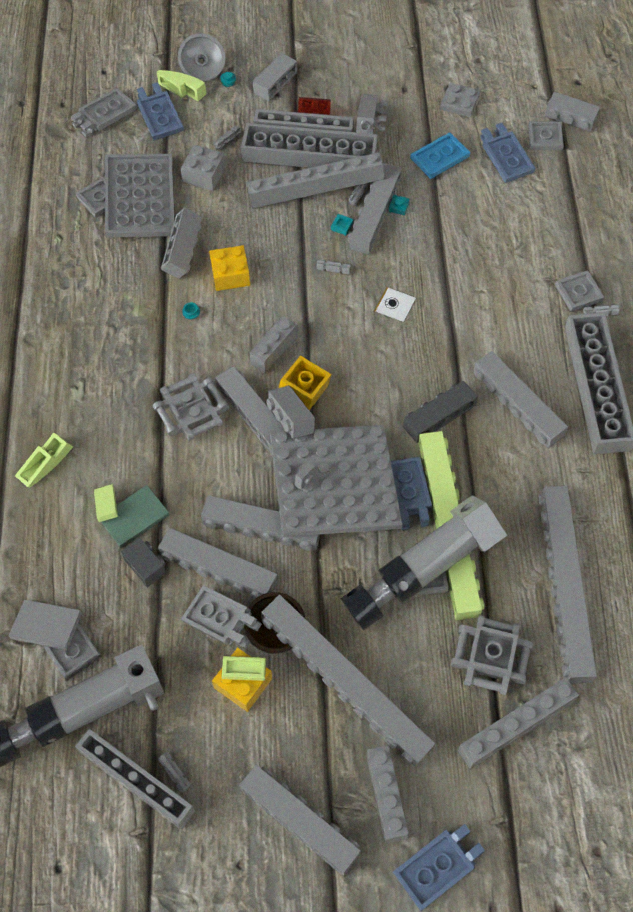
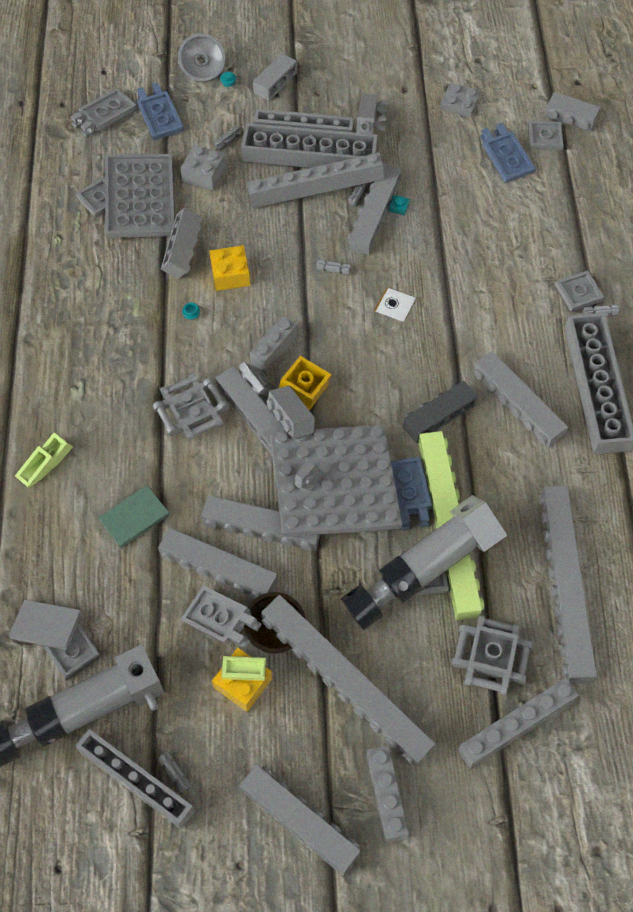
(105, 503): yellowish green tile -> none
(143, 561): dark grey brick -> none
(182, 84): yellowish green slope -> none
(257, 378): none -> light grey plate
(314, 106): clear red bracket -> none
(342, 224): teal plate -> none
(437, 867): sand blue tile -> none
(440, 155): dark azure plate -> none

